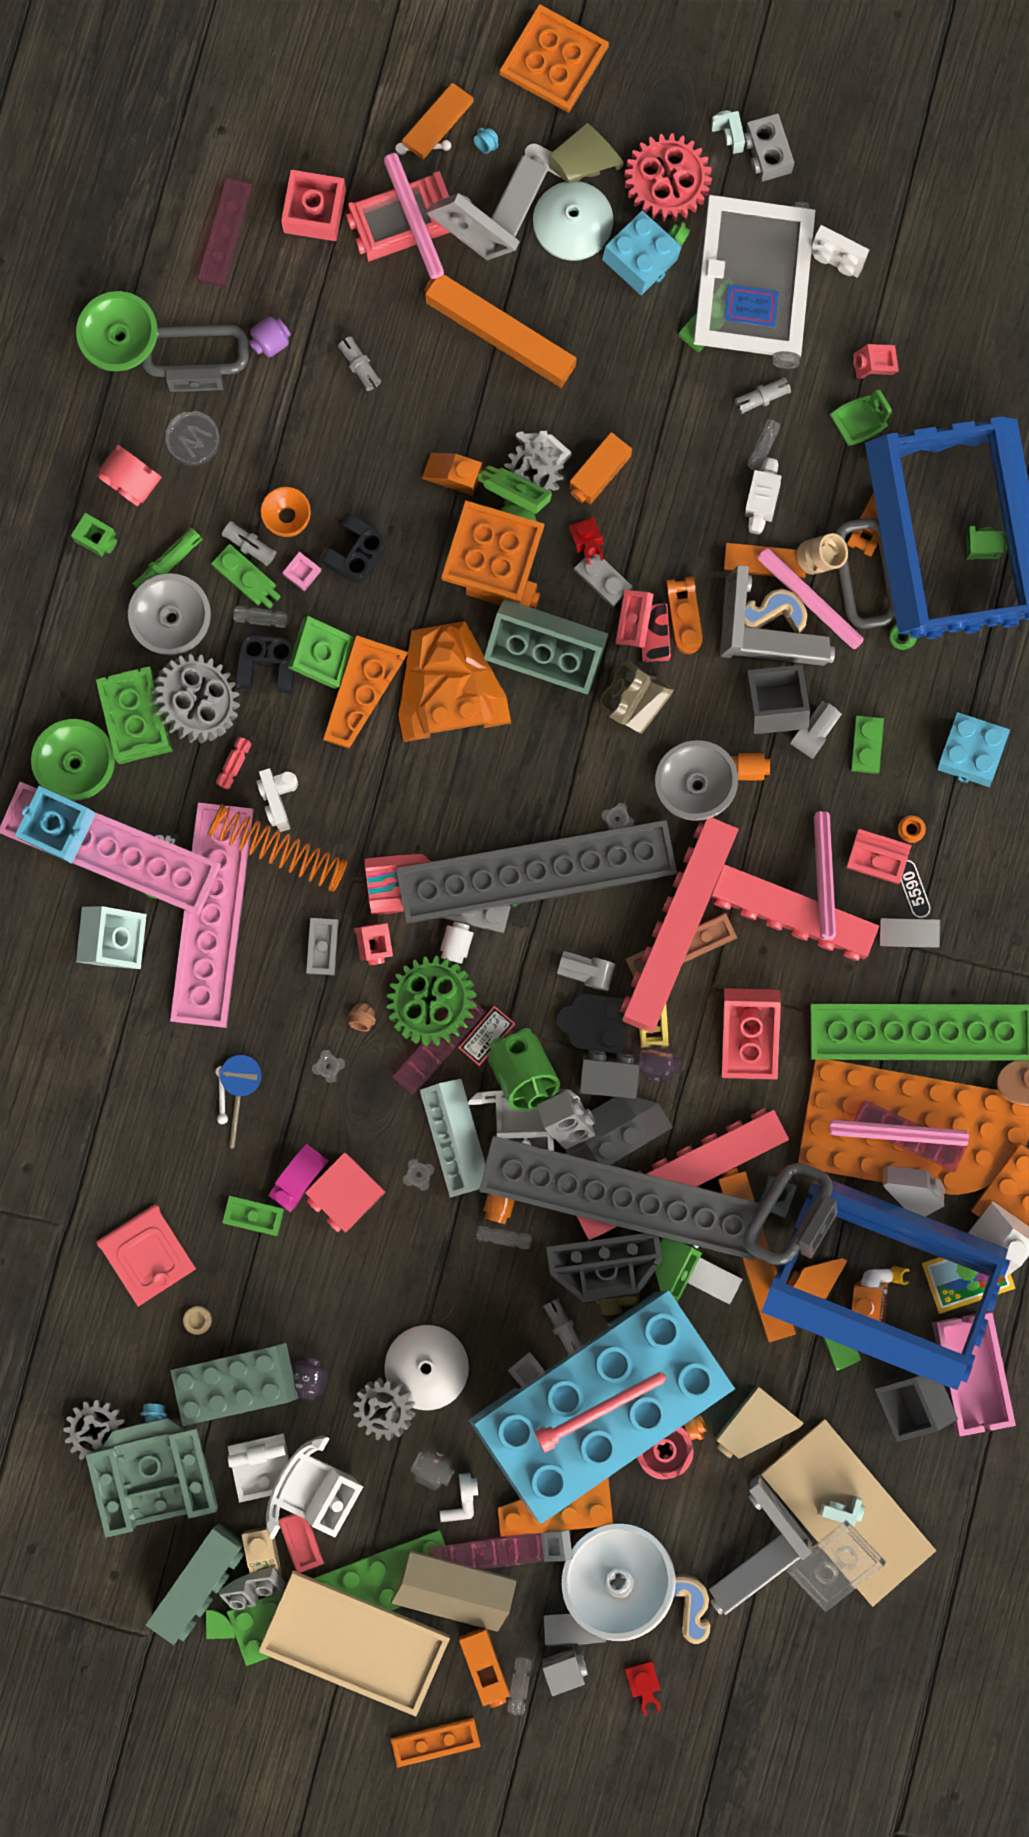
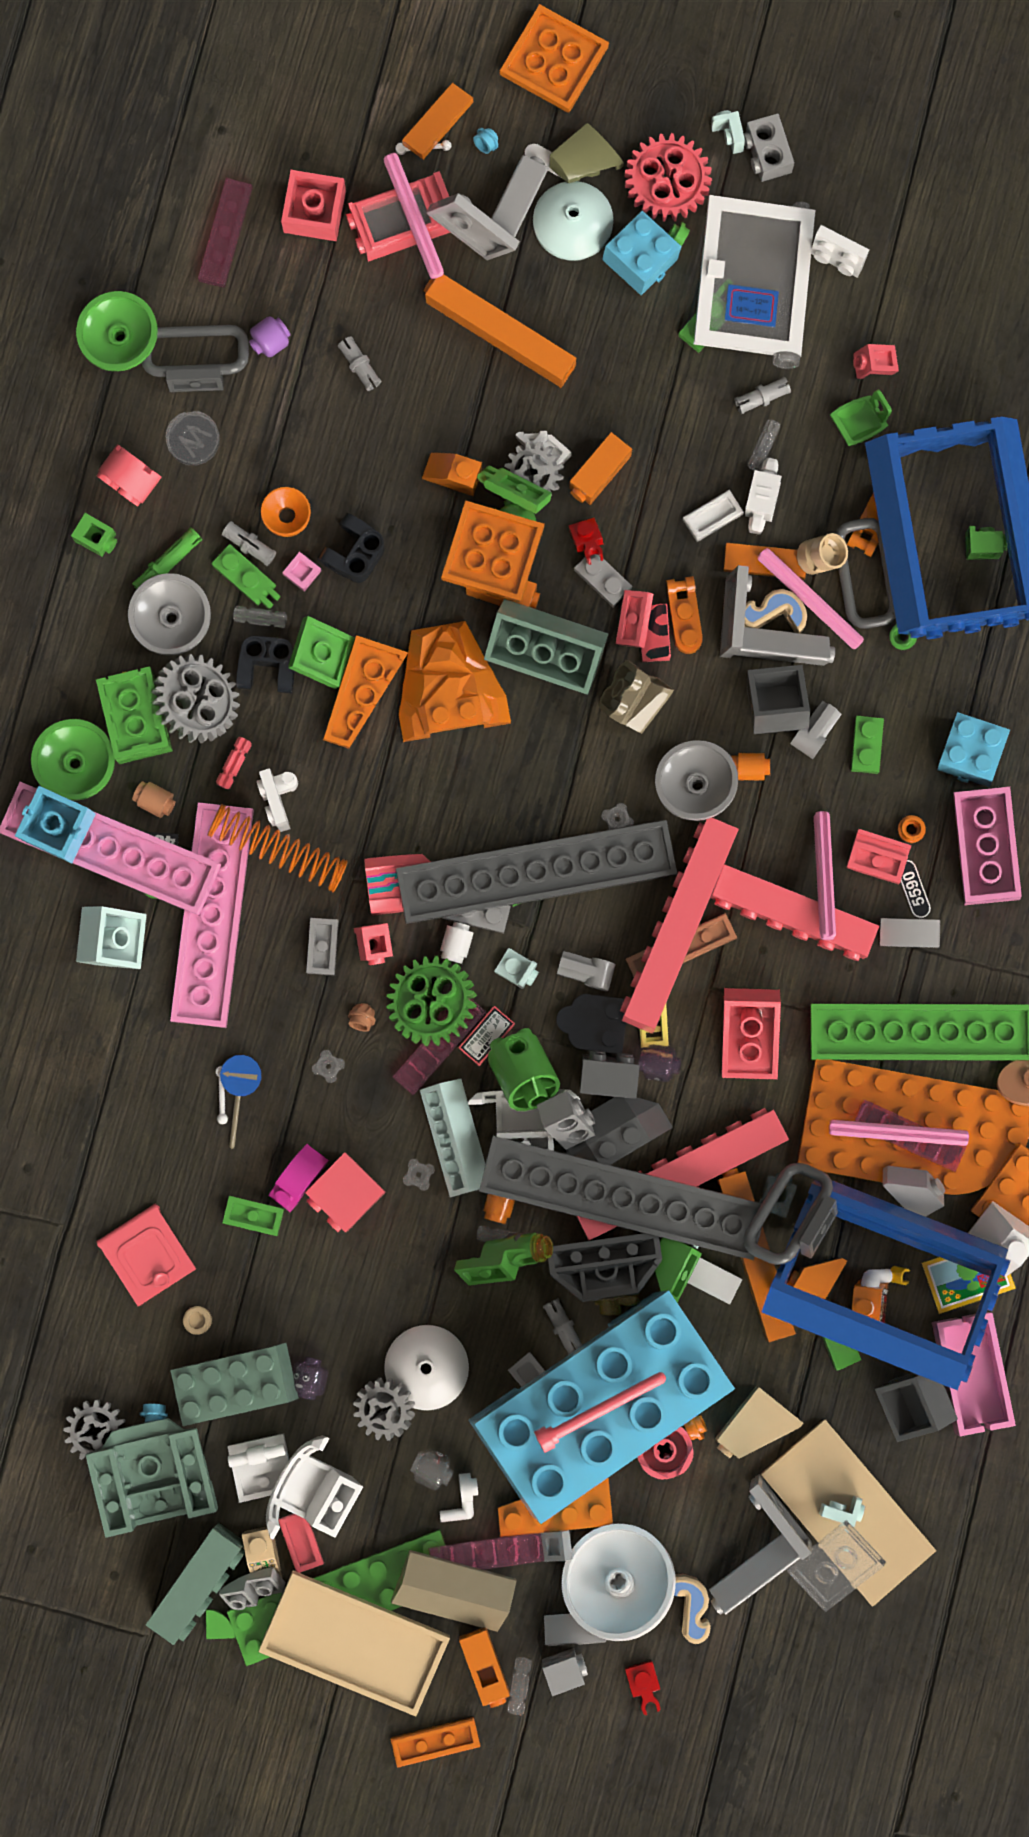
(154, 799): none -> nougat brick
(503, 1257): none -> bright green plate
(517, 969): none -> light aqua bracket
(713, 515): none -> white tile
(987, 846): none -> bright pink brick

